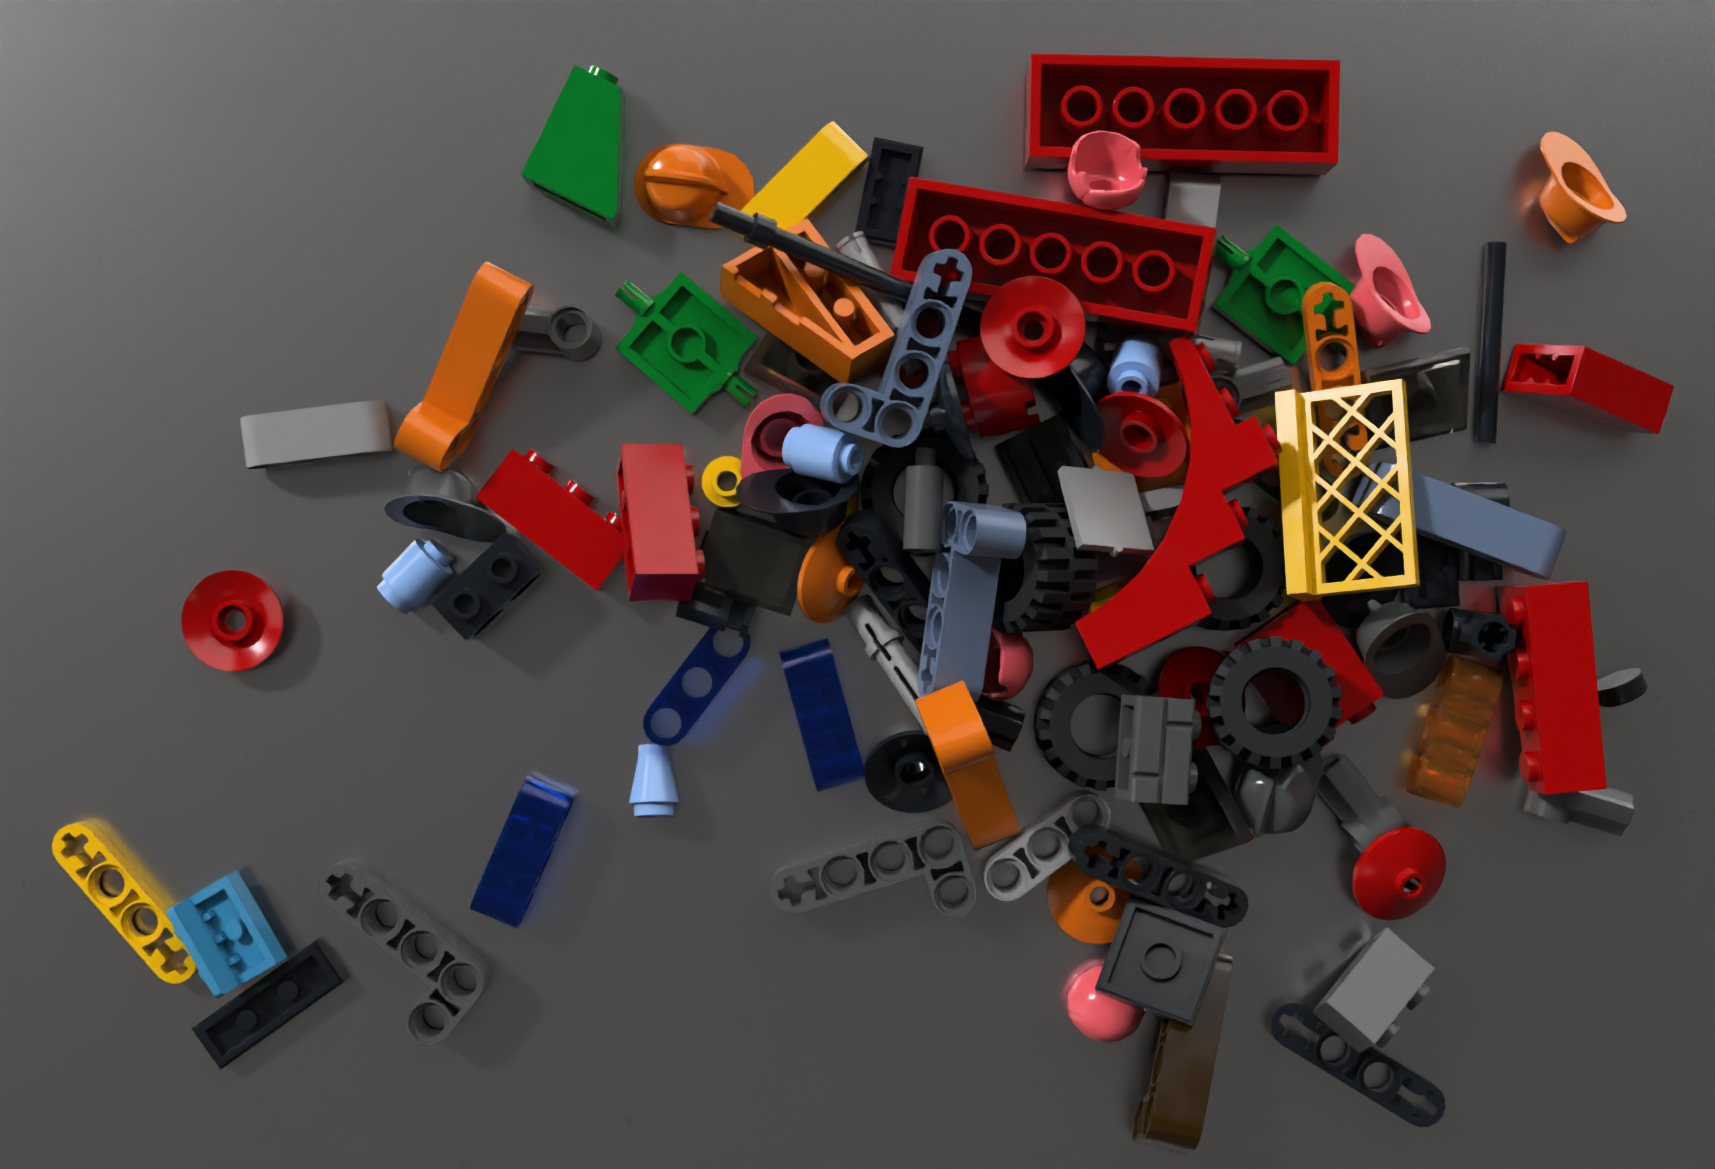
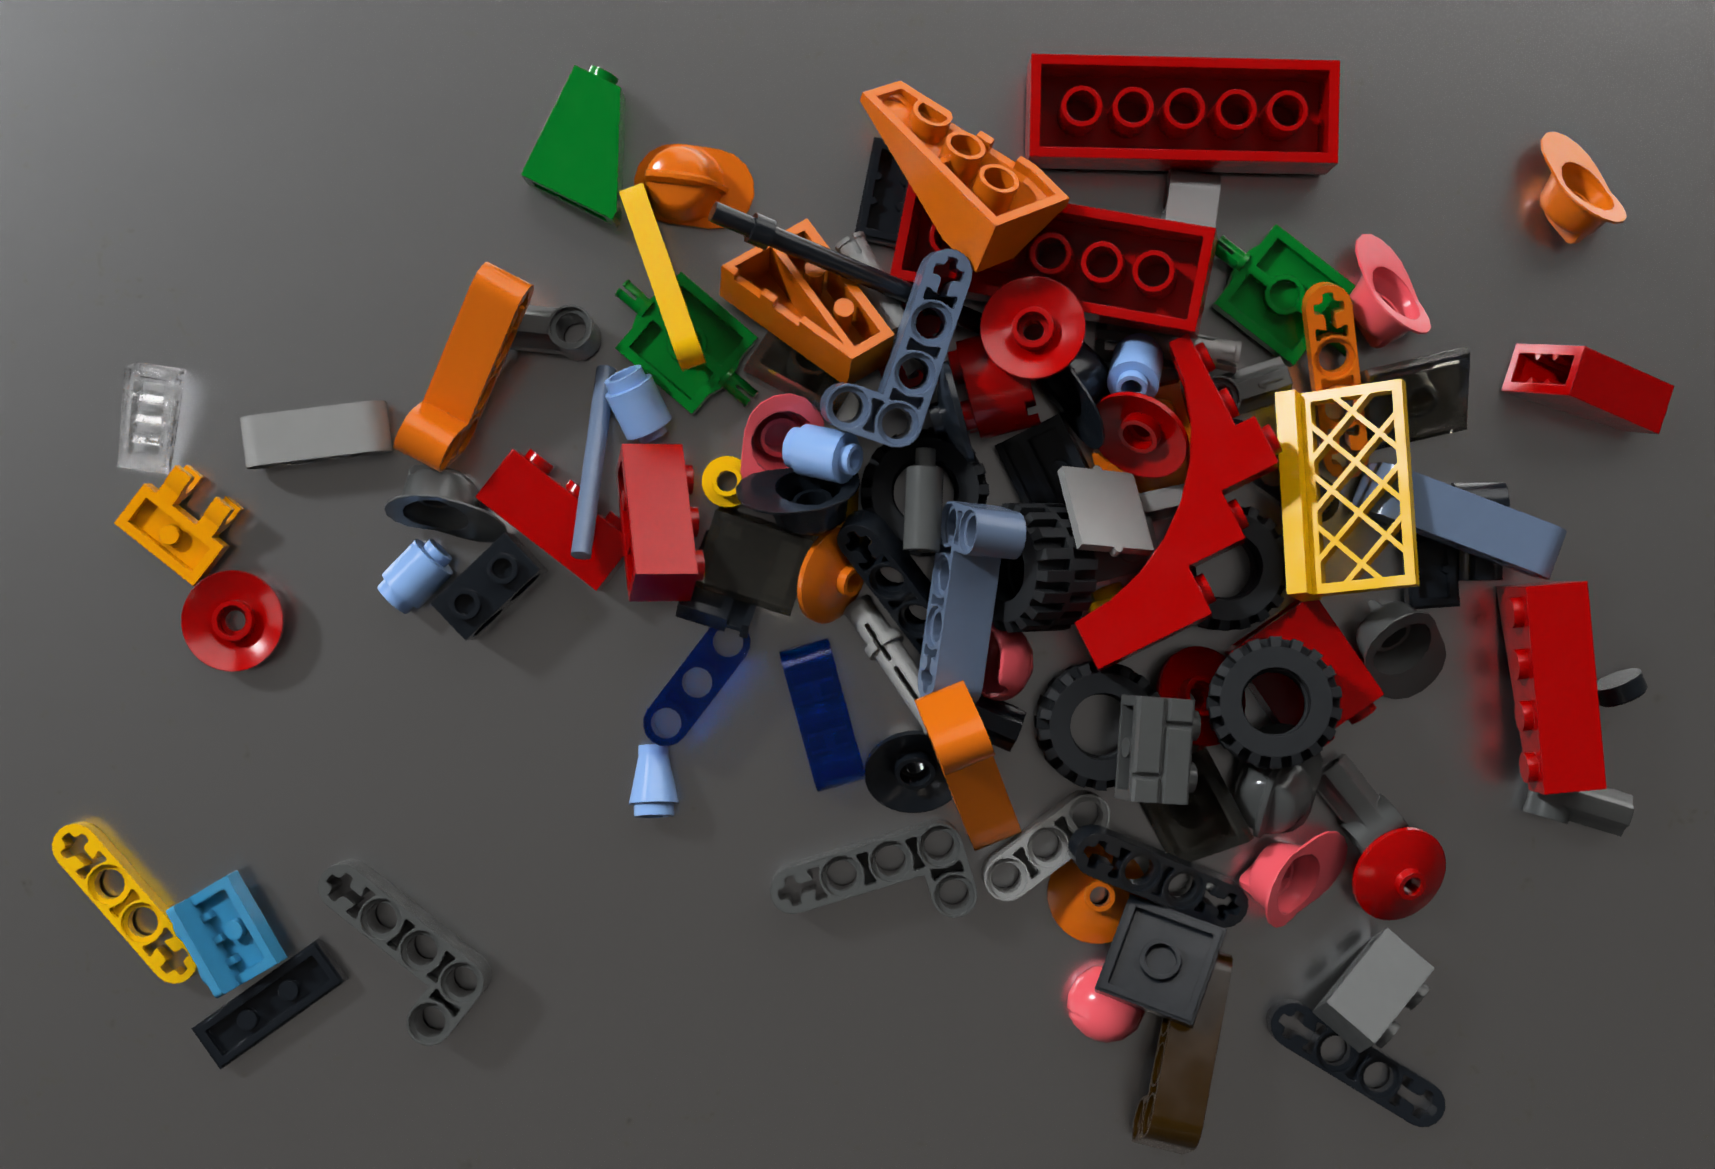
(131, 415): none -> clear slope
(173, 533): none -> light orange plate
(522, 851): clear blue beam -> none
(592, 467): none -> sand blue bar
(637, 404): none -> light blue brick
(662, 277): none -> yellow beam
(810, 178): yellow beam -> none
(967, 188): none -> orange wedge
(1106, 170): coral hair -> none
(1294, 875): none -> coral piece
(1352, 608): black dish -> none
(1454, 731): clear orange beam -> none
(1477, 633): black piece -> none
(1491, 342): black bar -> none

